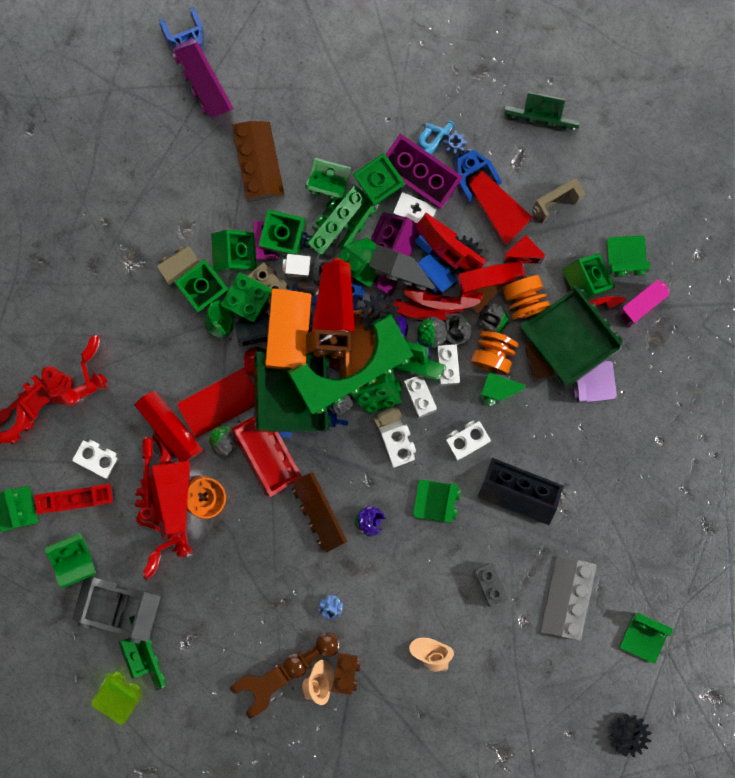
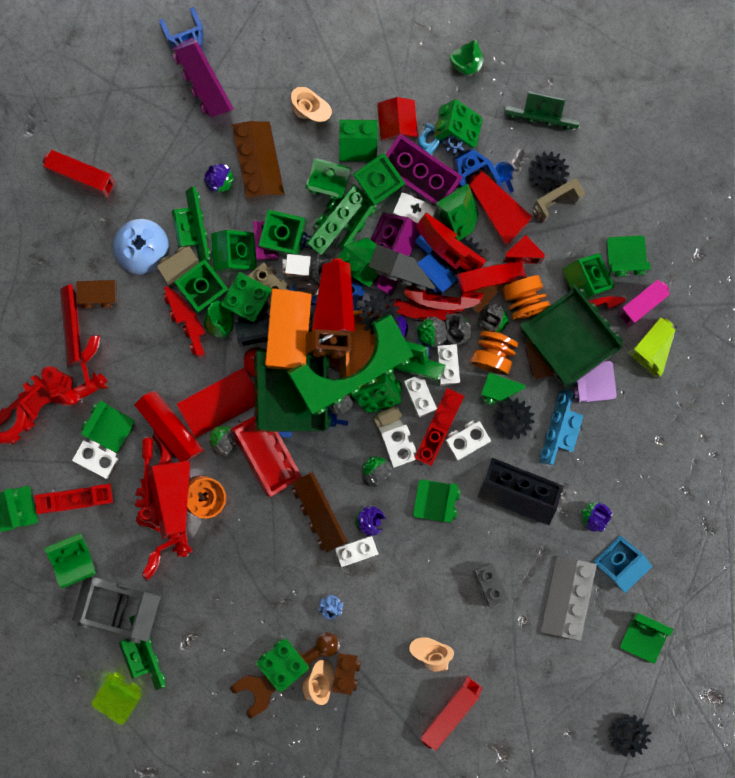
(70, 326): none -> red slope
(79, 173): none -> red slope
(96, 293): none -> reddish brown brick
(107, 426): none -> green bracket
(140, 257): none -> light blue piece
(183, 313): none -> red slope
(189, 225): none -> green bracket
(218, 178): none -> dark purple piece
(282, 665): none -> green bracket
(309, 105): none -> light nougat piece
(356, 551): none -> white brick
(357, 140): none -> green slope
(376, 470): none -> dark grey piece
(397, 117): none -> red slope
(439, 426): none -> red slope
(451, 713): none -> red slope
(459, 121): none -> green bracket
(459, 212): none -> green slope
(467, 58): none -> green hair
(505, 172): none -> clear blue piece
(505, 418): none -> black gear
(543, 166): none -> black gear
(562, 429): none -> dark azure bracket
(596, 516): none -> dark purple piece
(623, 564): none -> dark azure slope
(654, 347): none -> lime slope

